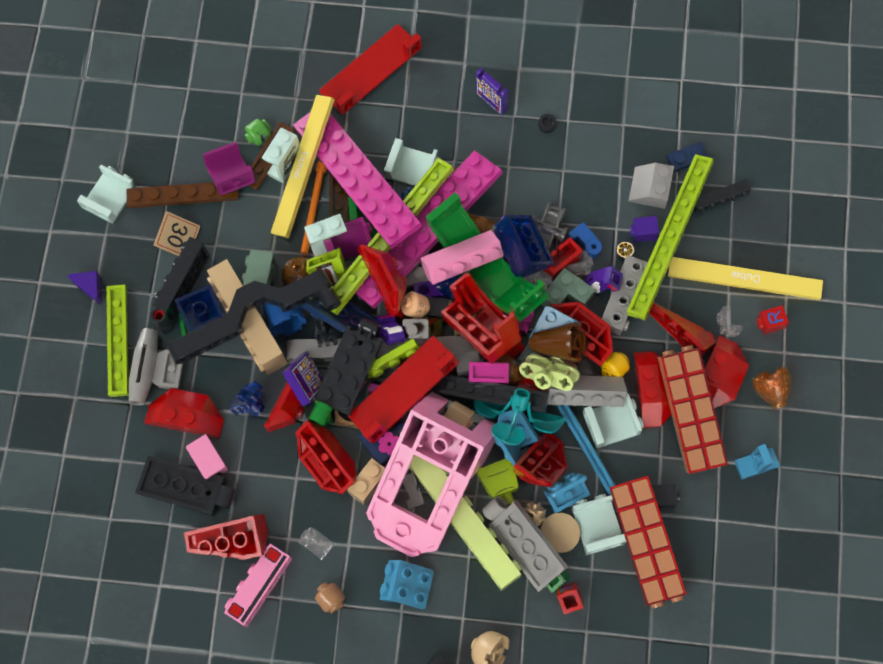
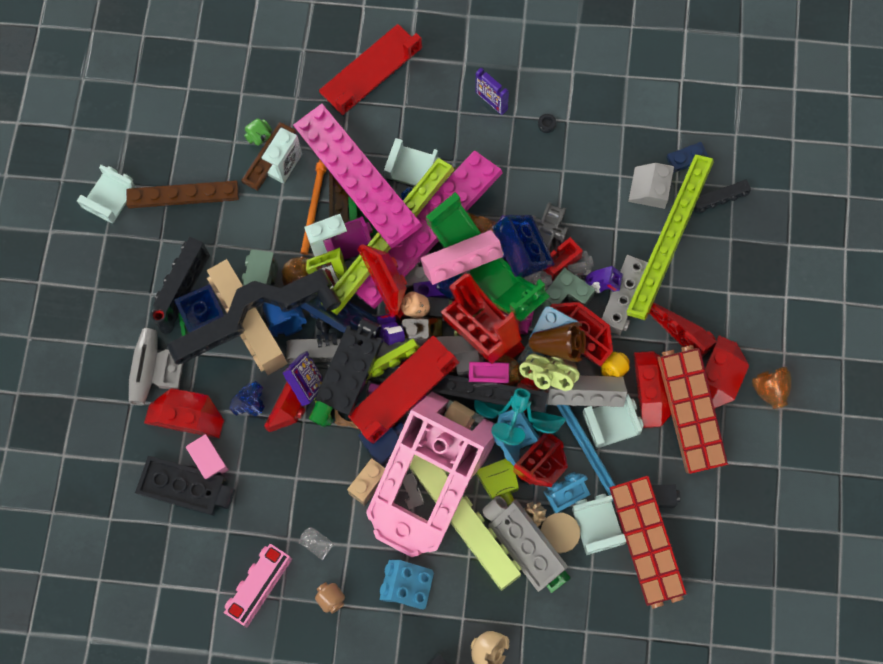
(89, 283): dark purple slope -> none
(117, 341): lime plate -> none
(174, 233): tan piece -> none
(228, 168): magenta panel -> none
(234, 539): red wedge -> none
(302, 166): light yellow tile -> none
(325, 458): red wedge -> none
(384, 441): dark pink plant -> none
(570, 598): red brick -> none
(586, 240): blue leg -> none
(623, 249): tile -> none
(644, 229): dark purple brick -> none
(724, 320): clear bracket -> none
(745, 278): light yellow tile -> none
(758, 462): dark azure bracket -> none
(772, 320): red brick -> none

